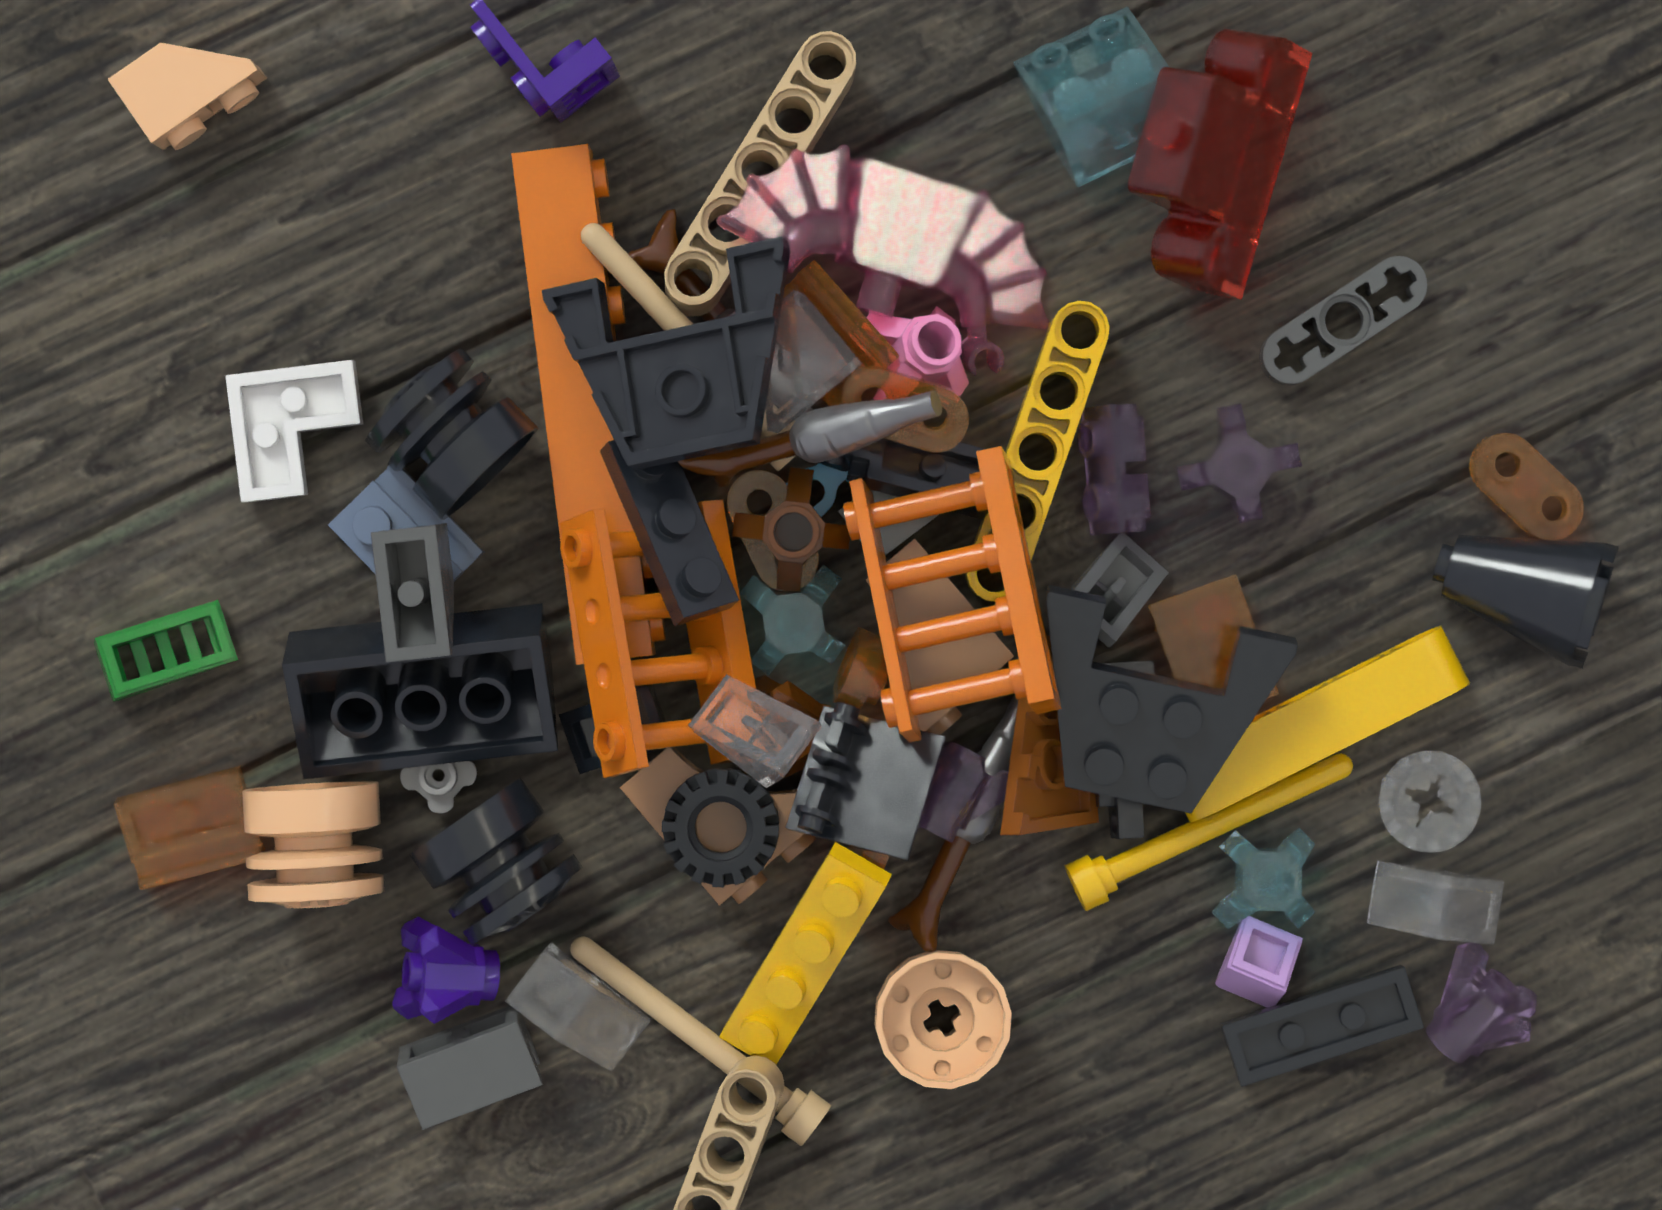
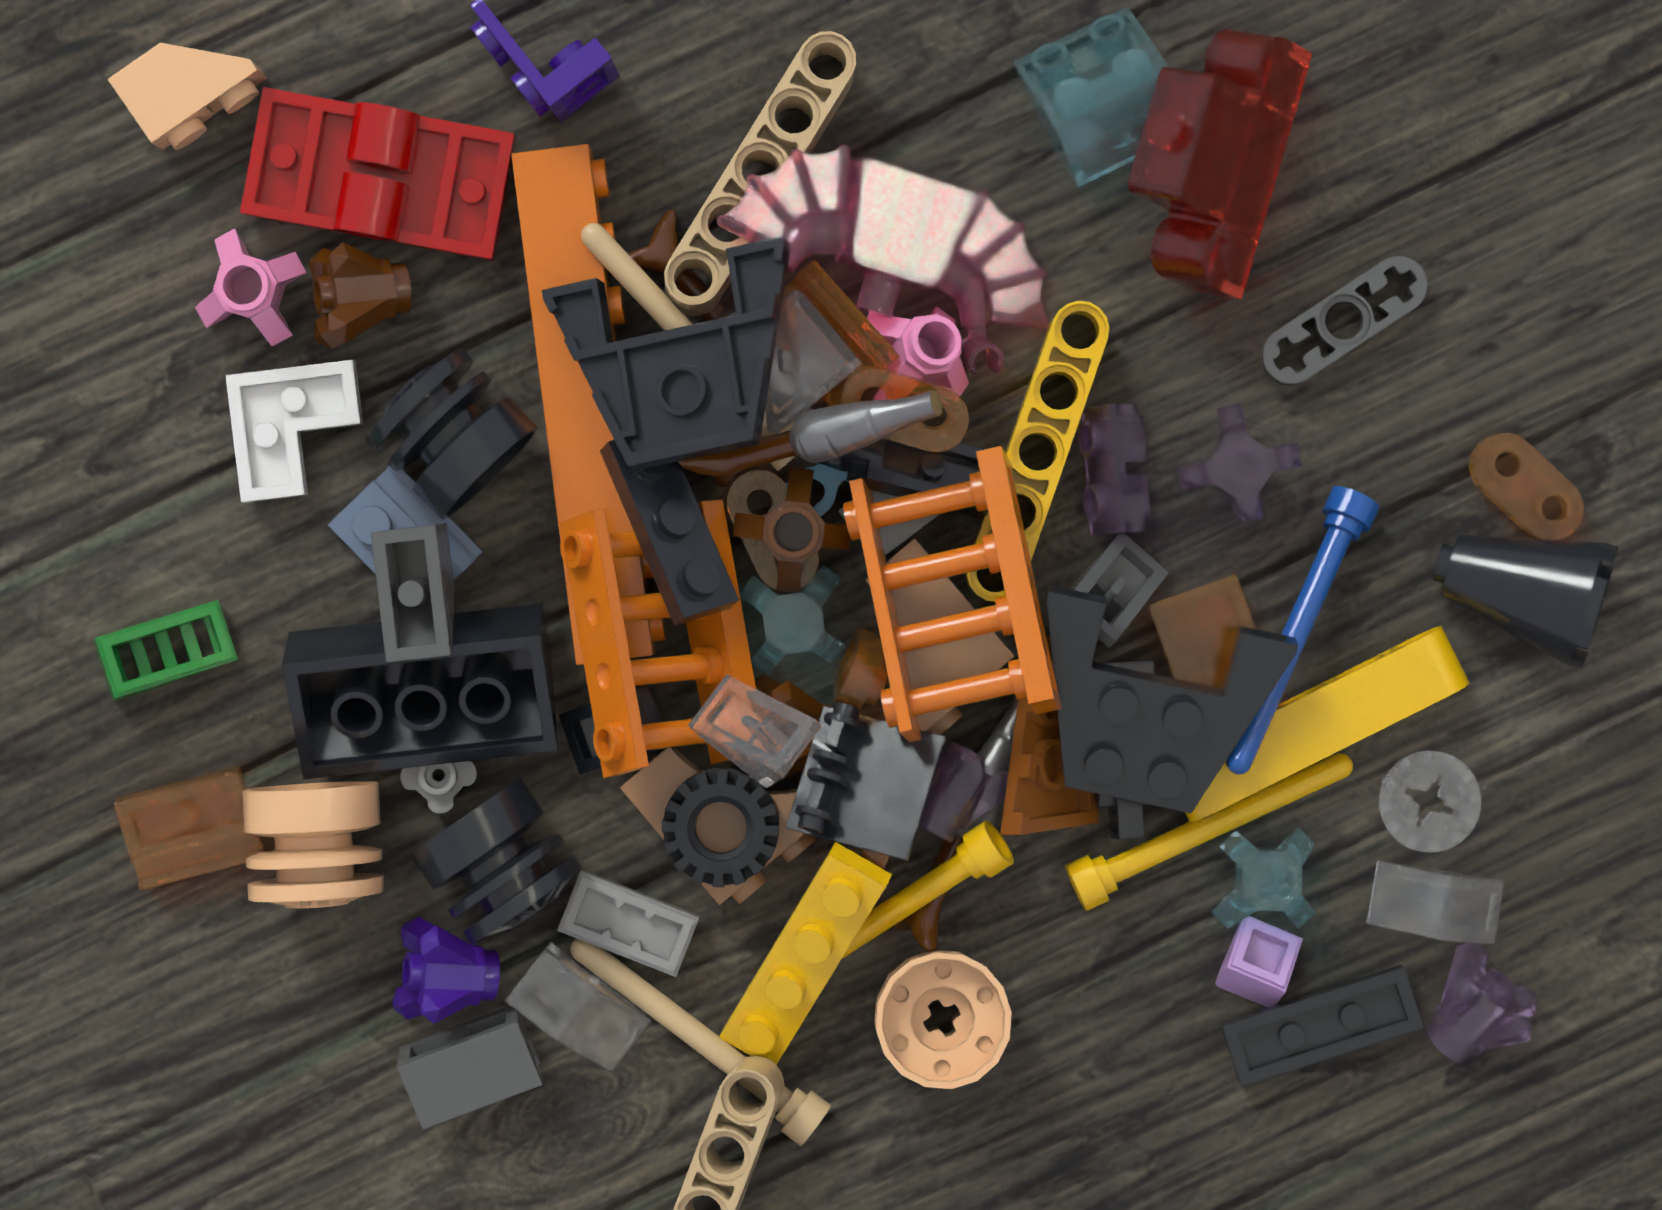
(250, 288): none -> bright pink rock
(355, 292): none -> reddish brown rock
(378, 173): none -> red plate
(628, 923): none -> light grey plate
(979, 855): none -> yellow piece
(1347, 516): none -> blue piece

